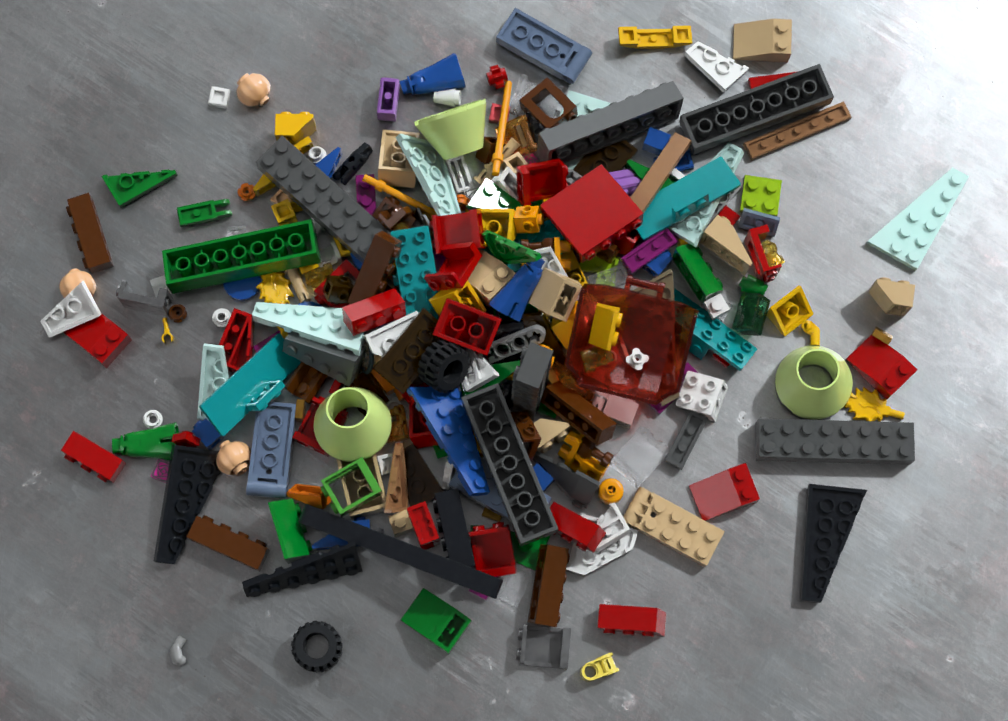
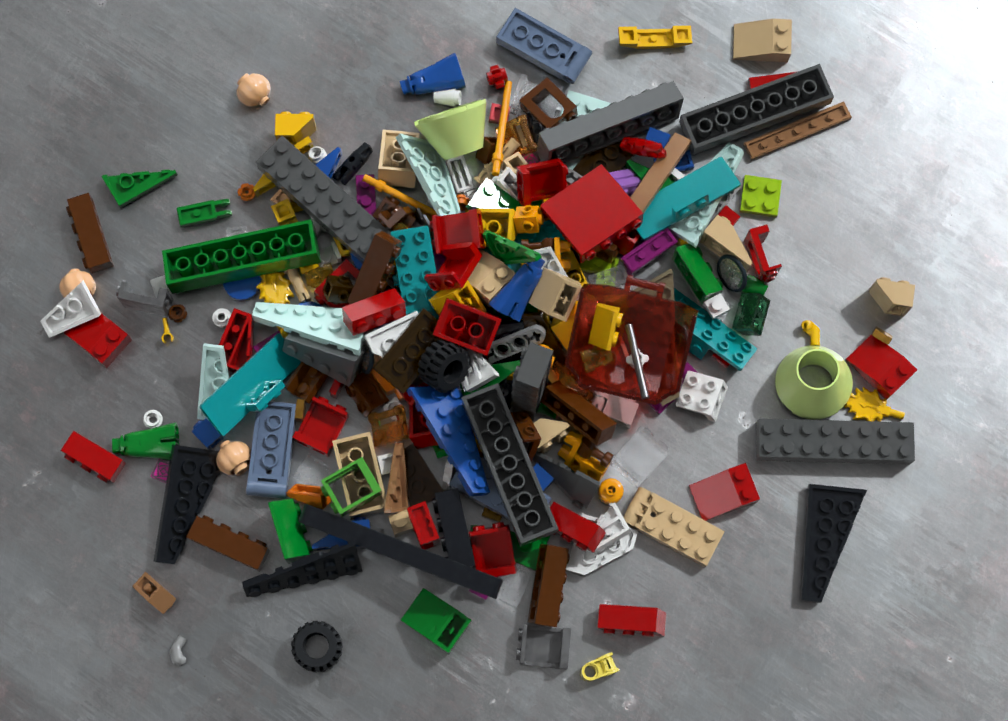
(154, 593): none -> medium nougat slope
(186, 438): red plate -> none
(219, 97): white tile -> none
(354, 441): yellowish green cone -> none
(388, 99): medium lavender brick -> none
(637, 361): none -> flat silver bar
(643, 147): none -> red hinge
(659, 264): blue brick -> none
(686, 439): dark grey plate -> none
(716, 68): white wing -> none
(732, 273): none -> clear wheel
(753, 219): sand blue plate -> none
(772, 257): clear yellow plate -> none
(790, 311): yellow slope -> none
(914, 229): light aqua wing -> none

